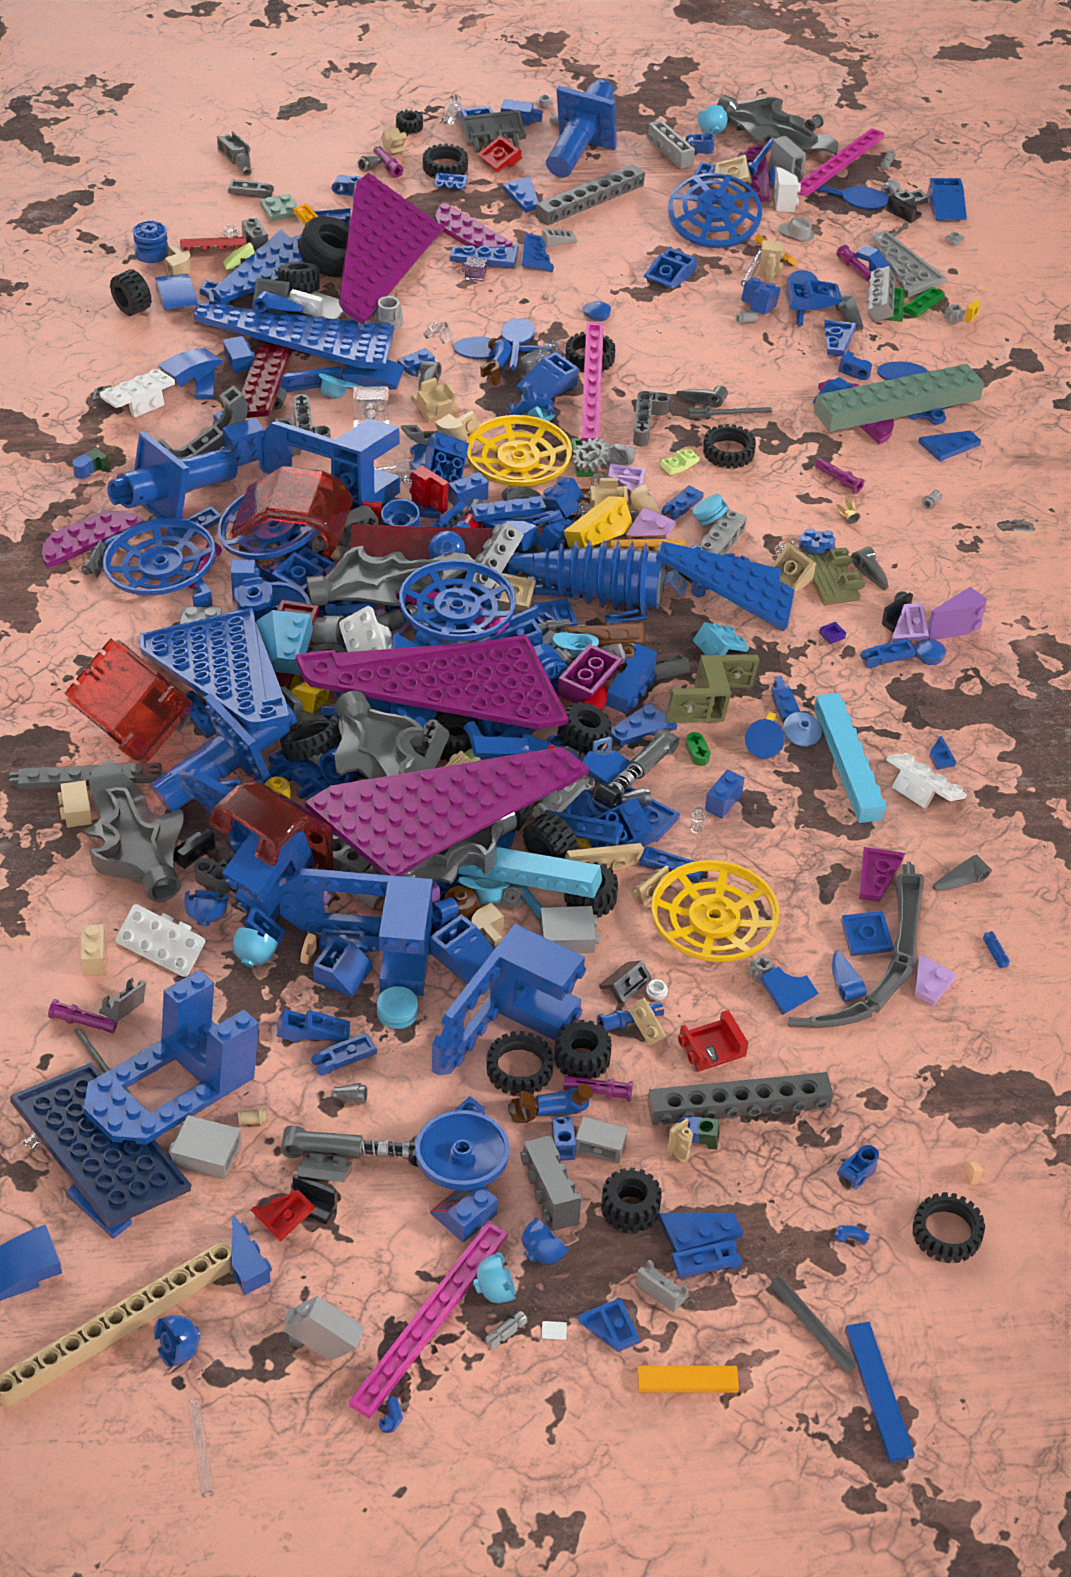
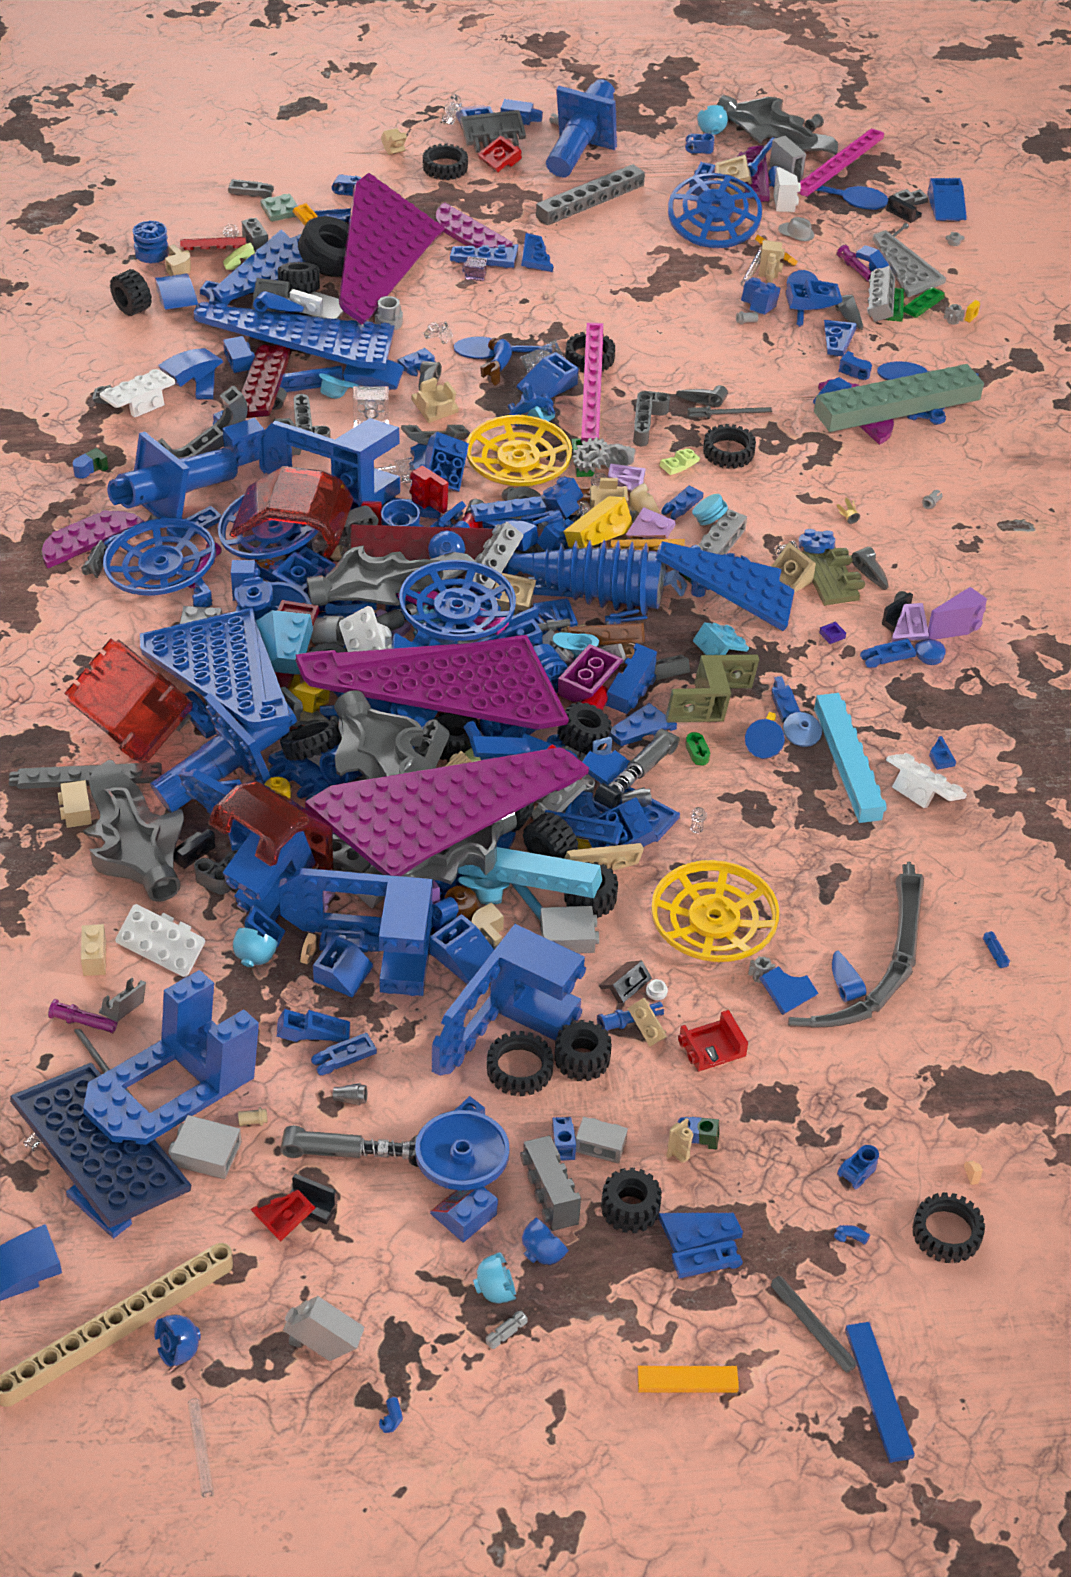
(205, 906): blue cylinder -> none
(232, 145): dark grey hinge -> none
(243, 163): flat silver cone -> none
(247, 1264): slope -> none
(325, 1168): dark grey plate -> none
(366, 163): flat silver cone -> none
(391, 164): magenta pin -> none
(397, 1007): medium azure head -> none
(409, 121): black tyre -> none
(426, 1322): dark pink plate -> none
(451, 181): blue plate -> none
(458, 427): tan brick -> none
(468, 488): blue brick -> none
(508, 893): light grey plate -> none
(517, 332): piece -> none
(522, 193): wing -> none
(544, 101): light grey plate -> none
(554, 1330): white sticker -> none
(556, 1103): piece -> none
(557, 237): light grey slope -> none
(597, 310): blue hat -> none
(609, 1088): magenta pin -> none
(611, 1325): blue wing -> none
(646, 889): tan hinge -> none
(657, 859): blue tile -> none
(661, 1287): light grey hinge -> none
(671, 144): light grey brick -> none
(671, 268): blue slope -> none
(724, 793): blue brick -> none
(740, 1098): dark grey brick -> none
(845, 478): magenta pin -> none
(867, 933): blue plate -> none
(877, 872): magenta wing -> none
(889, 157): light grey axle -> none
(893, 185): light grey wheel -> none
(932, 980): lavender wing -> none
(950, 444): blue wing -> none
(967, 872): dark grey piece -> none

